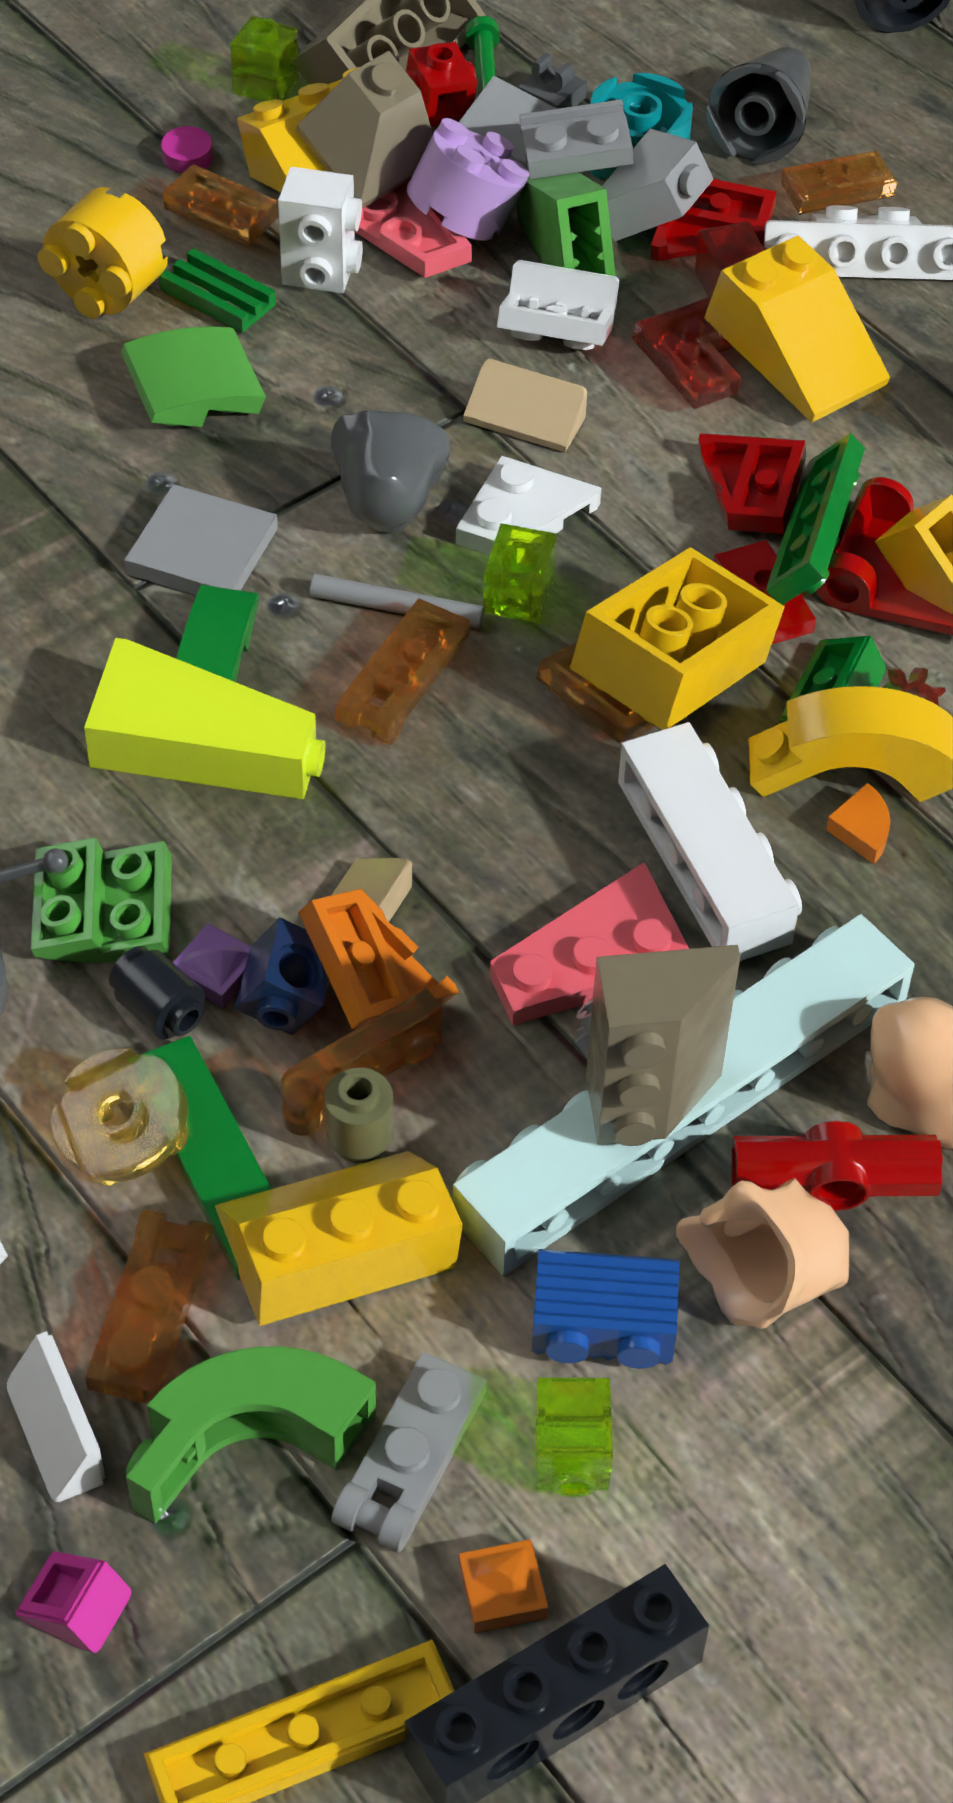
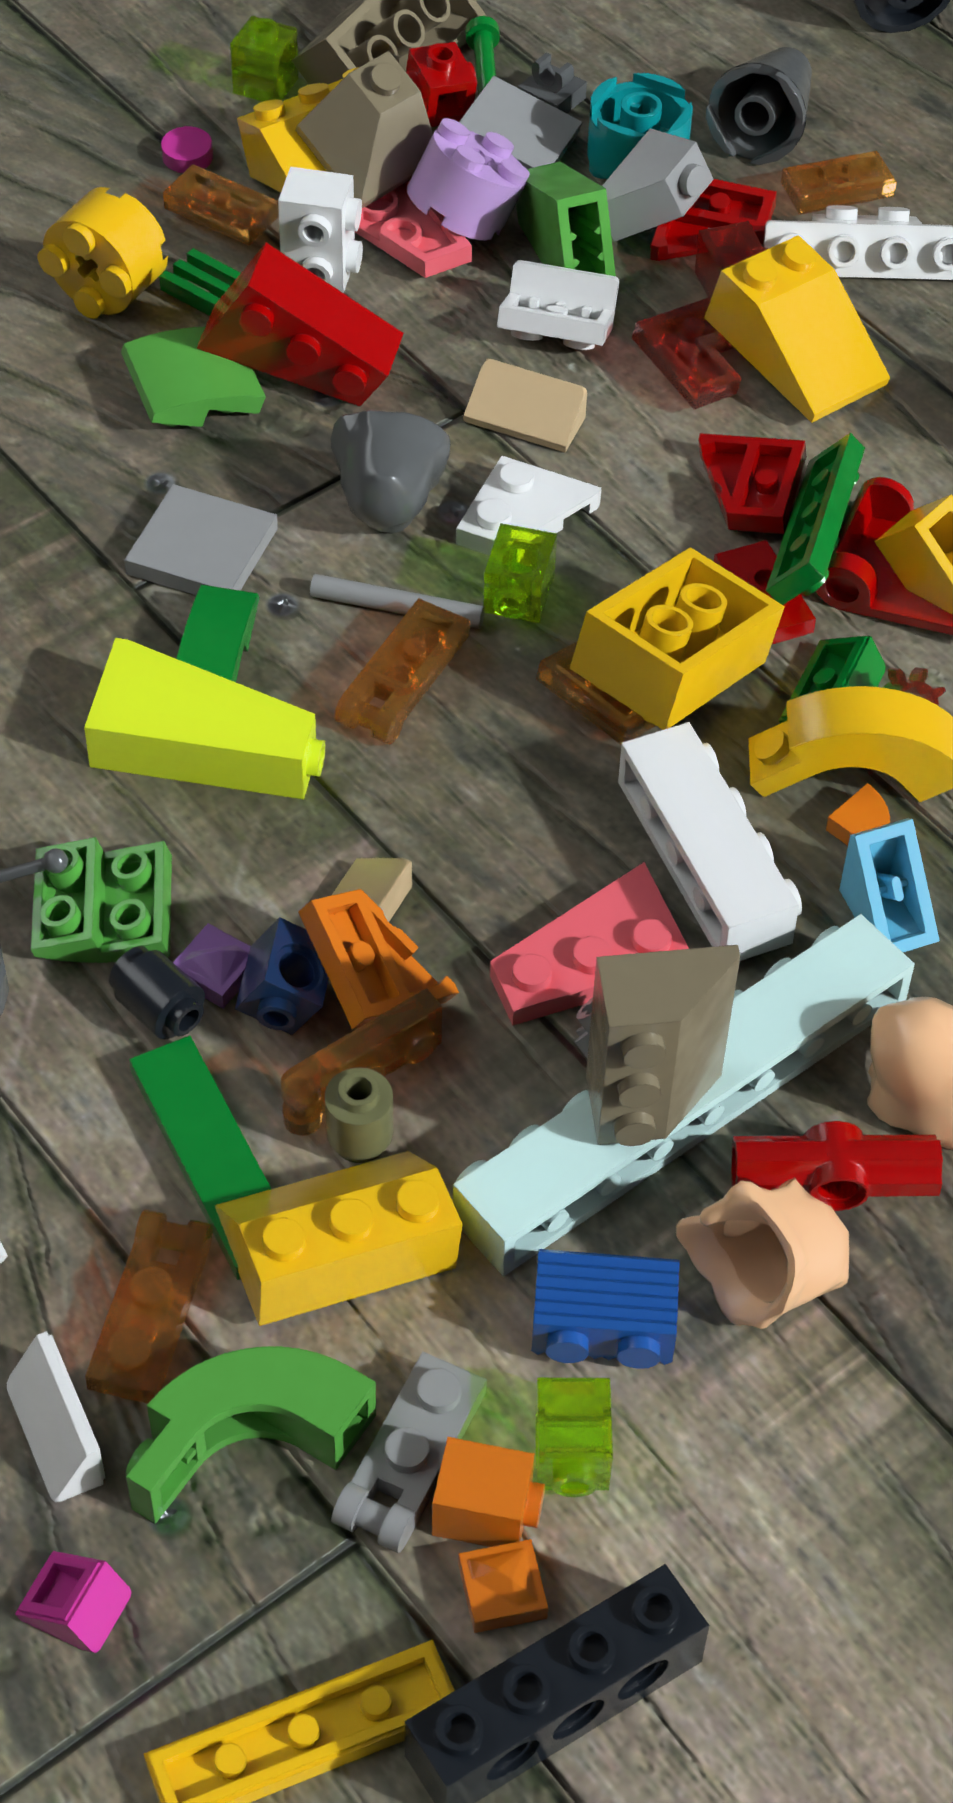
(140, 1143): clear yellow plate -> none
(301, 330): none -> red wedge
(485, 1494): none -> orange brick
(576, 139): light grey plate -> none
(889, 885): none -> medium azure slope

